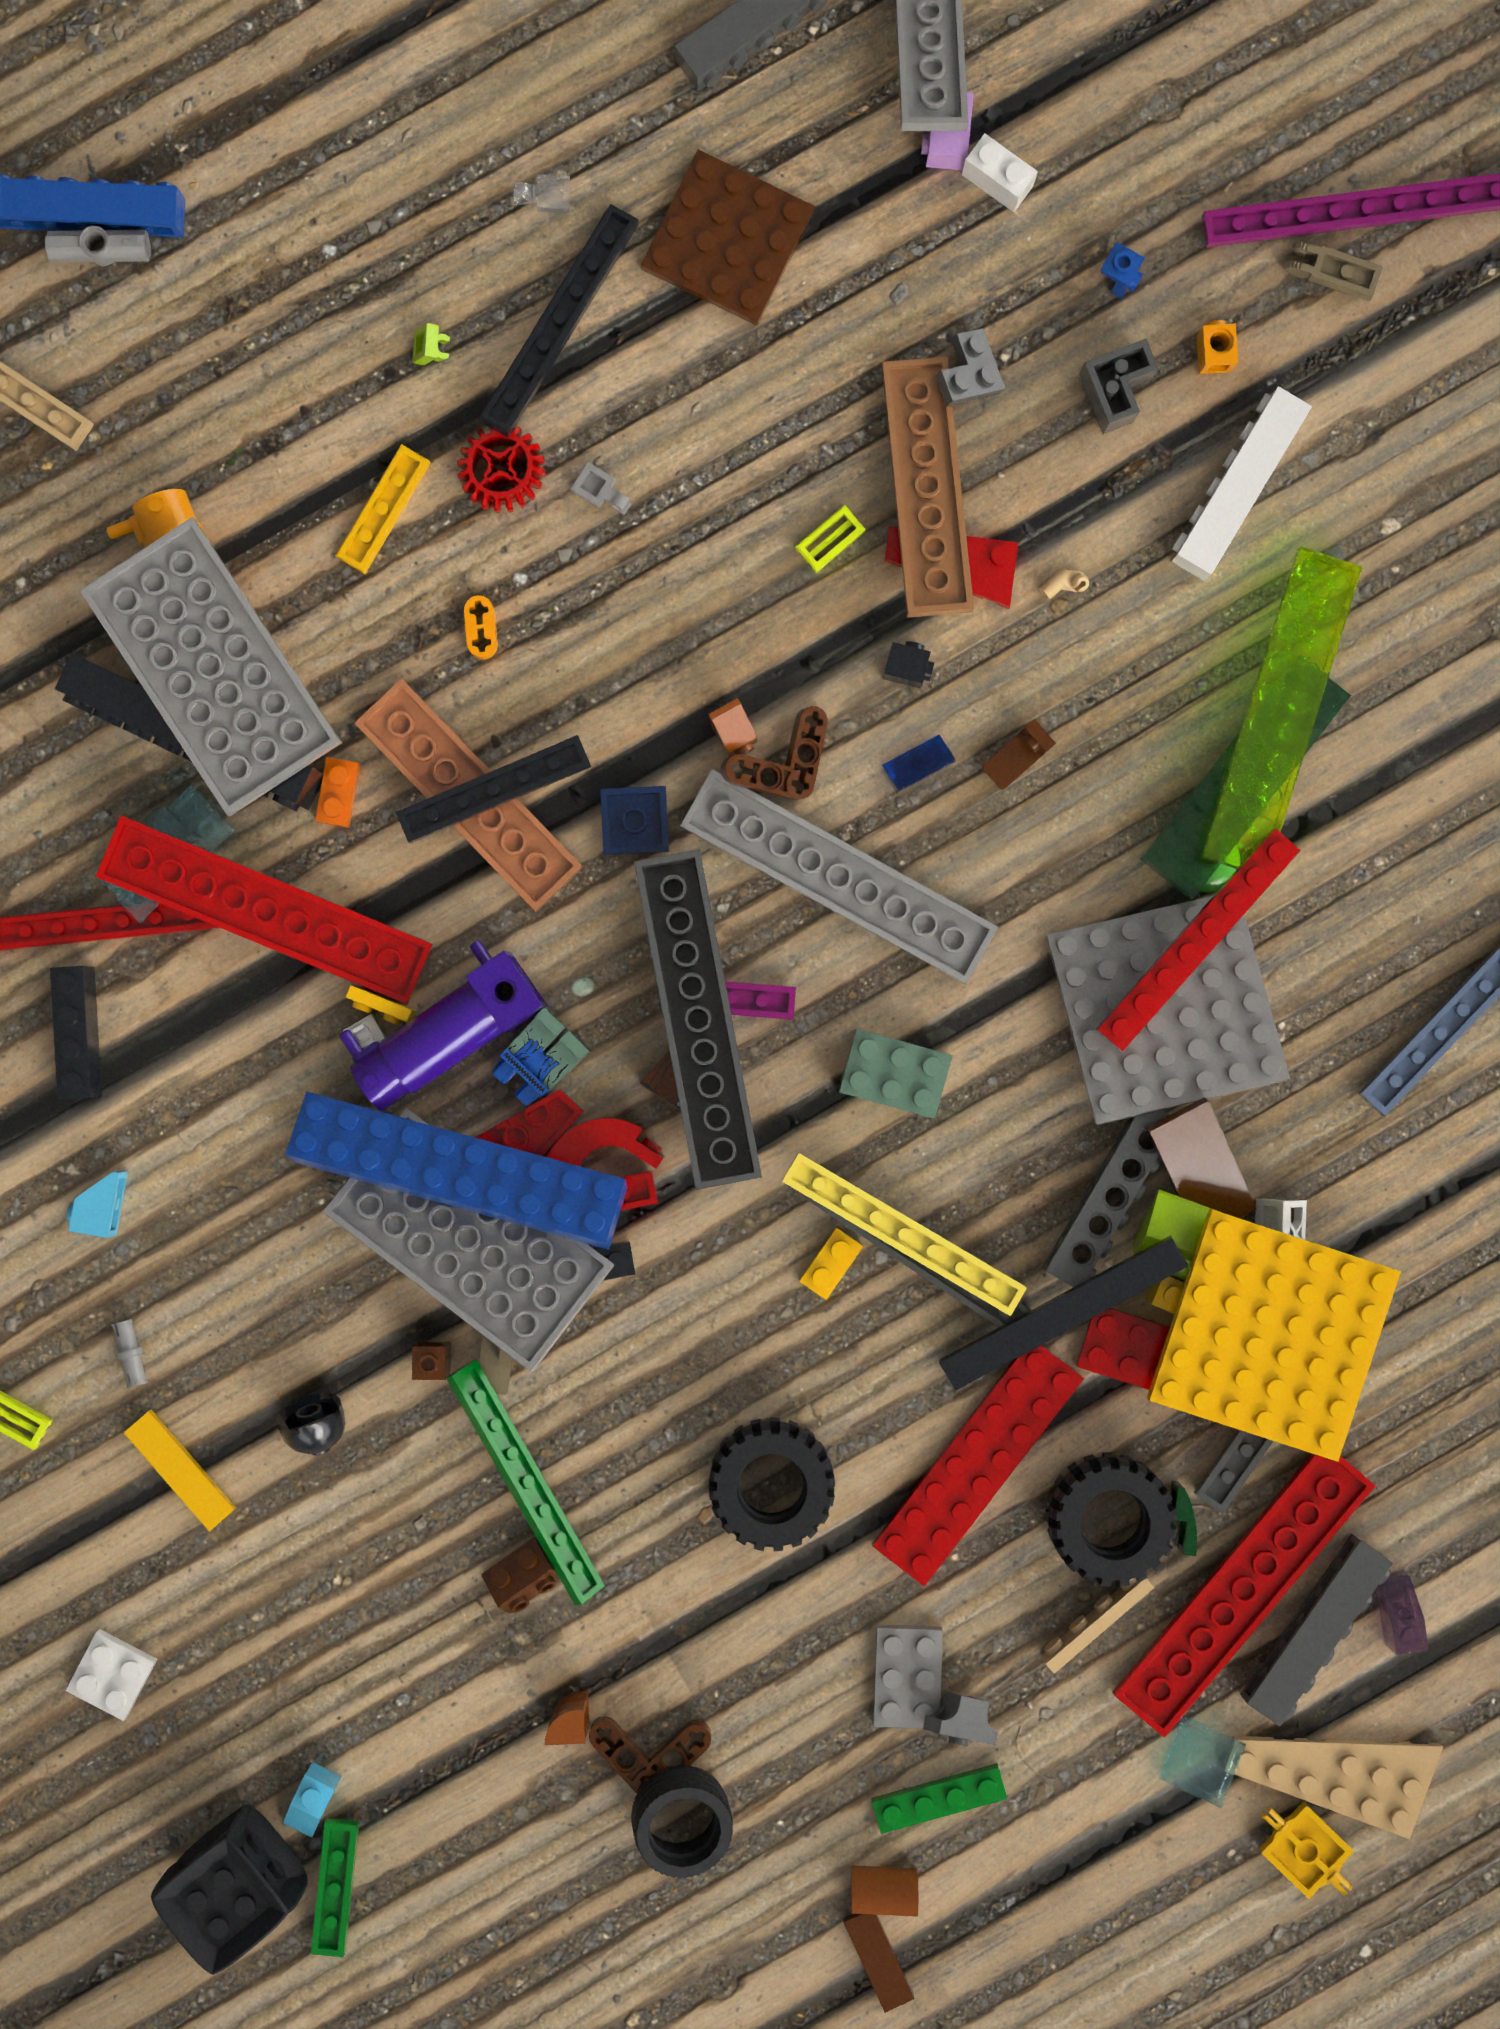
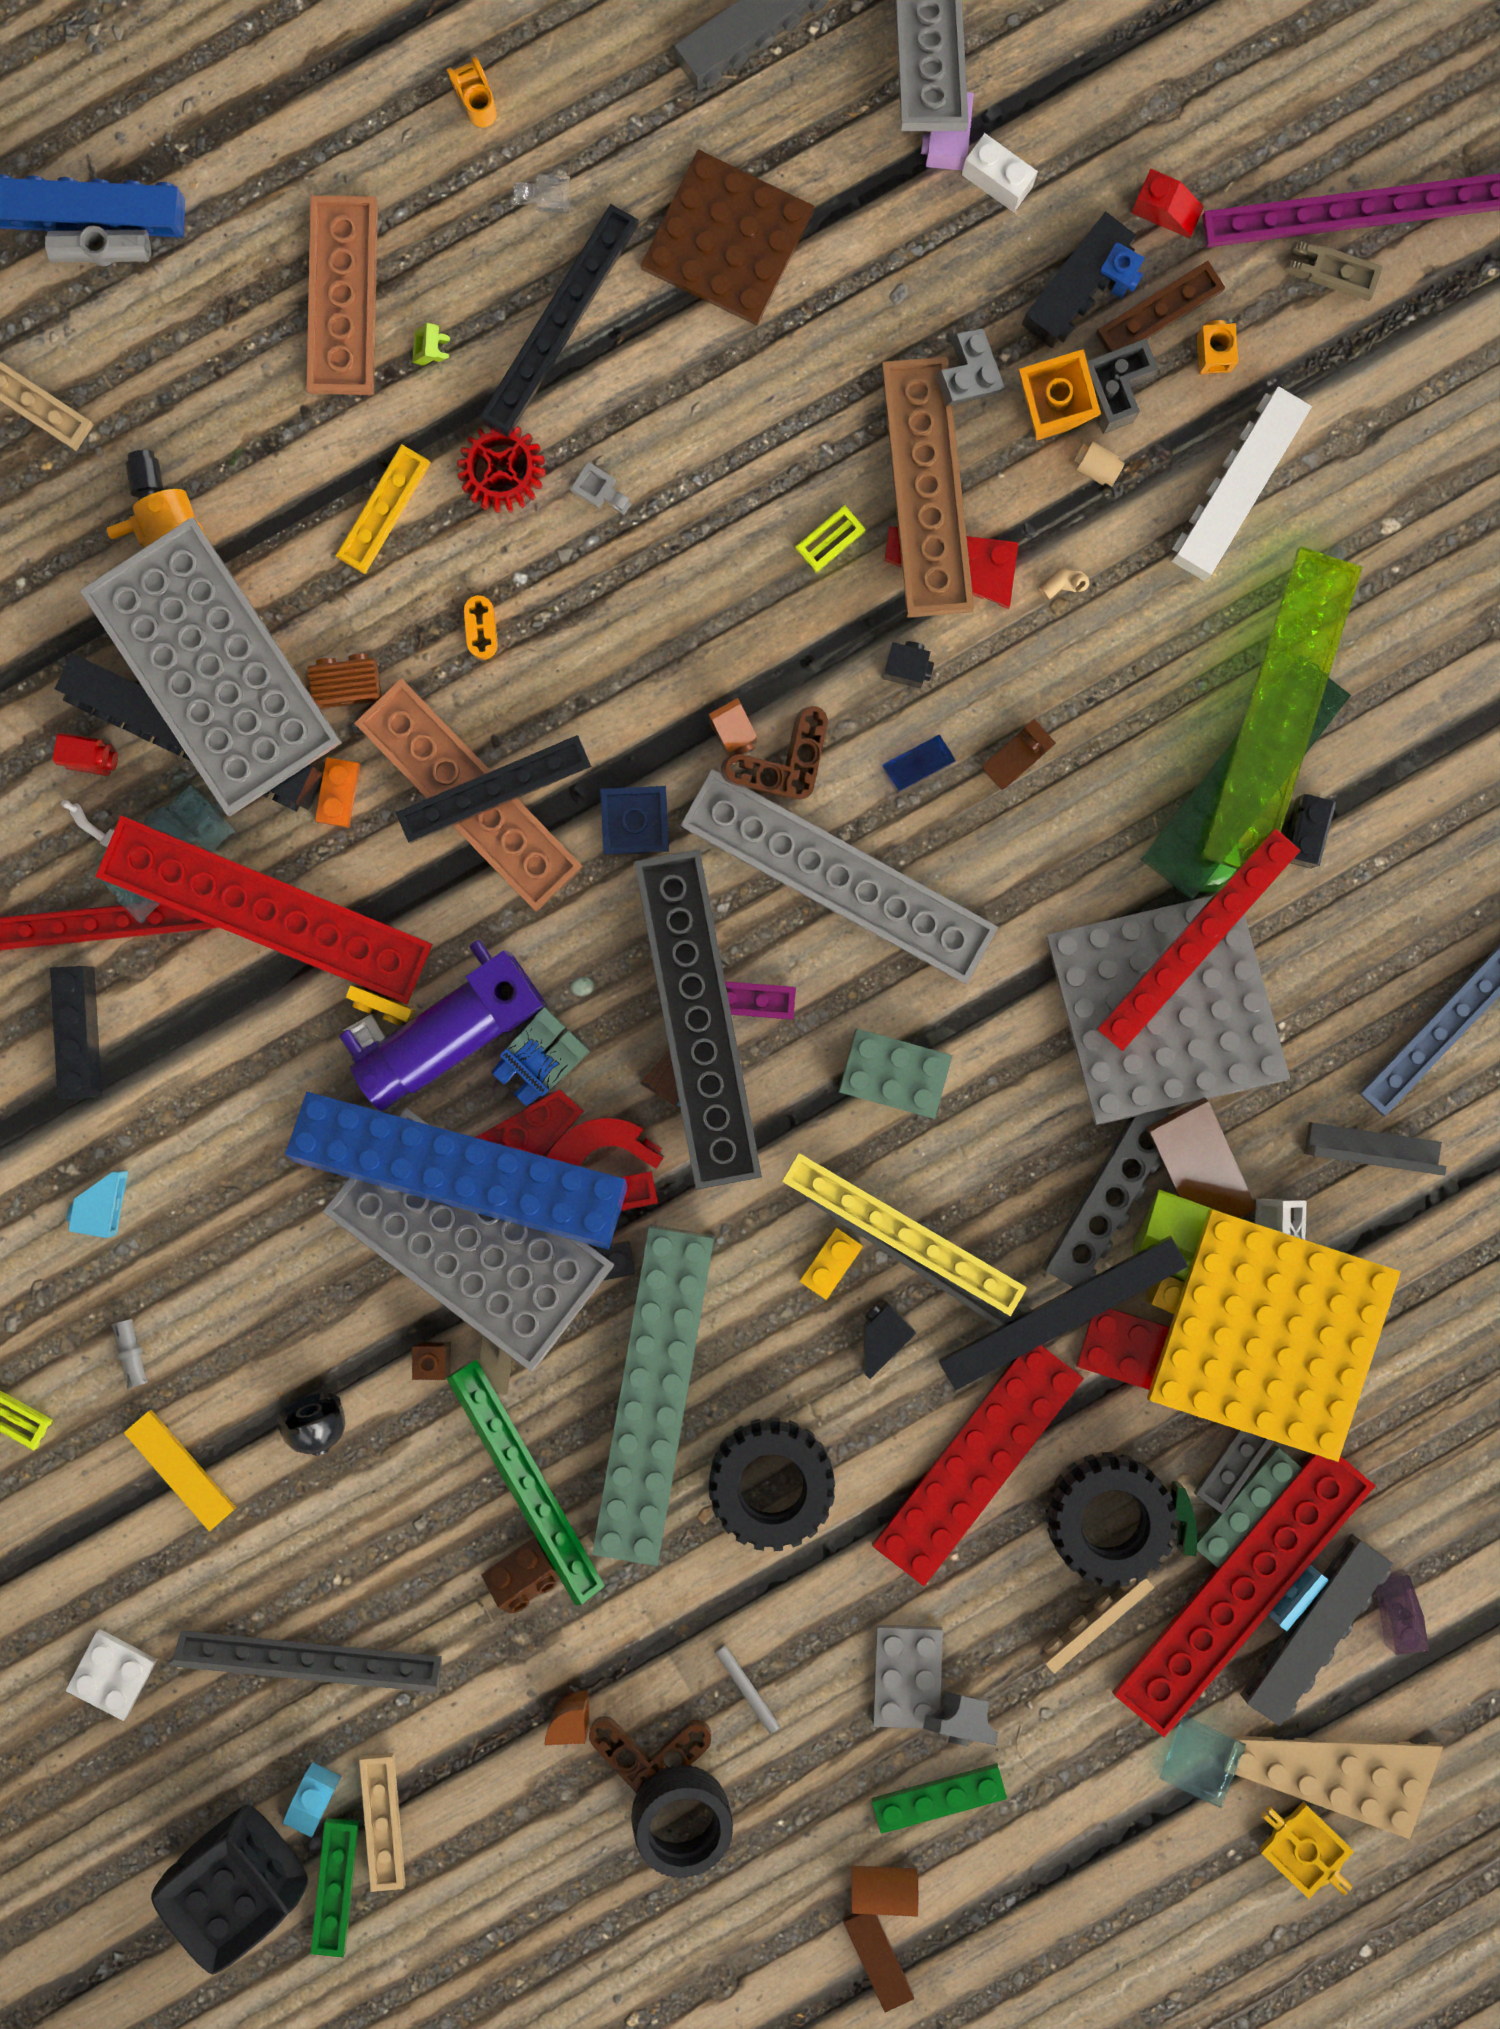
(81, 820): none -> white piece
(84, 754): none -> red brick
(143, 473): none -> black brick
(307, 1661): none -> dark grey plate
(342, 295): none -> nougat plate
(344, 682): none -> dark orange brick
(382, 1822): none -> tan plate
(472, 89): none -> light orange piece
(653, 1395): none -> sand green brick
(747, 1689): none -> light grey bar
(883, 1336): none -> black slope
(1059, 394): none -> light orange slope
(1076, 283): none -> black brick
(1099, 463): none -> tan brick
(1162, 308): none -> reddish brown plate
(1168, 204): none -> red slope
(1247, 1507): none -> sand green plate
(1298, 1597): none -> medium azure plate
(1310, 828): none -> black brick
(1374, 1148): none -> dark grey fence

